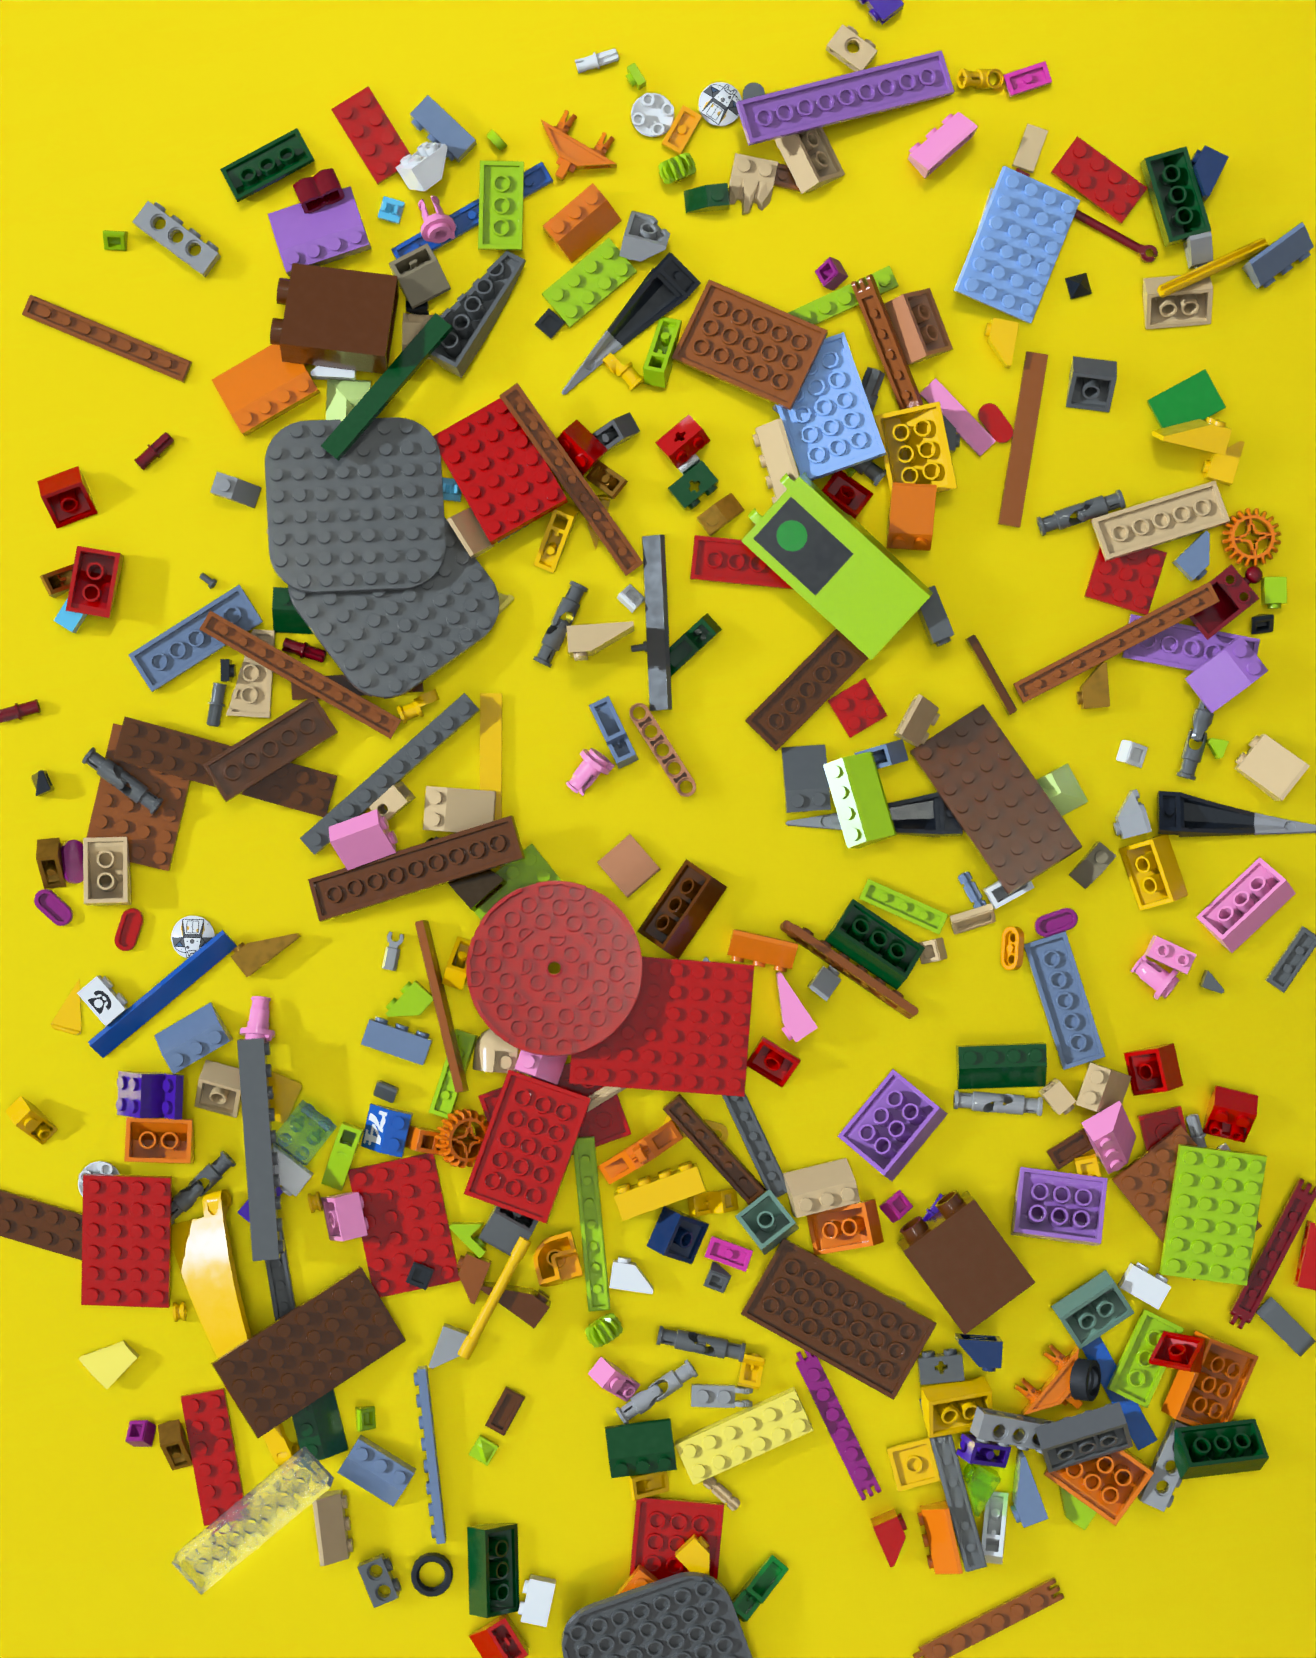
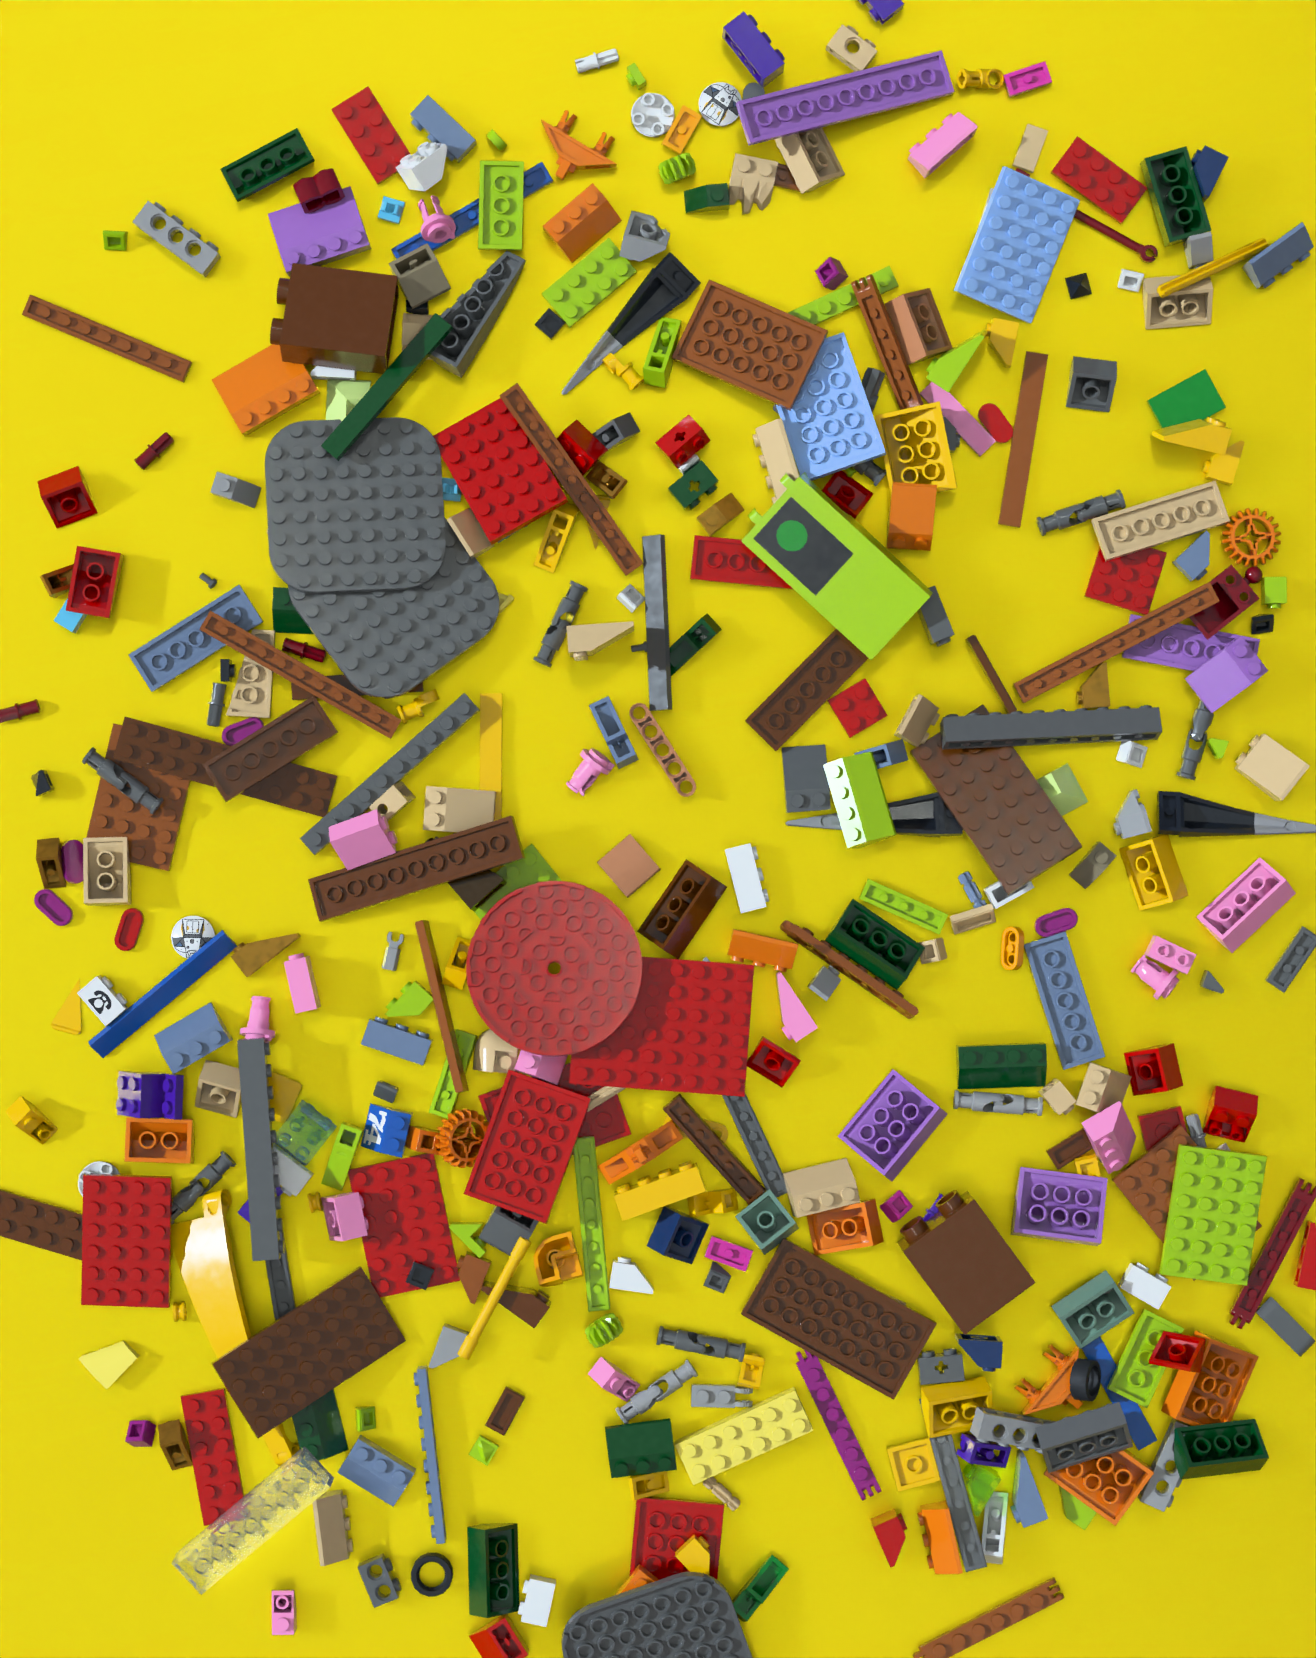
(236, 732): none -> magenta tile
(283, 1612): none -> bright pink slope
(302, 983): none -> bright pink brick
(746, 877): none -> white brick
(753, 49): none -> dark purple brick
(951, 363): none -> lime slope
(1050, 727): none -> dark grey brick
(1130, 280): none -> white slope

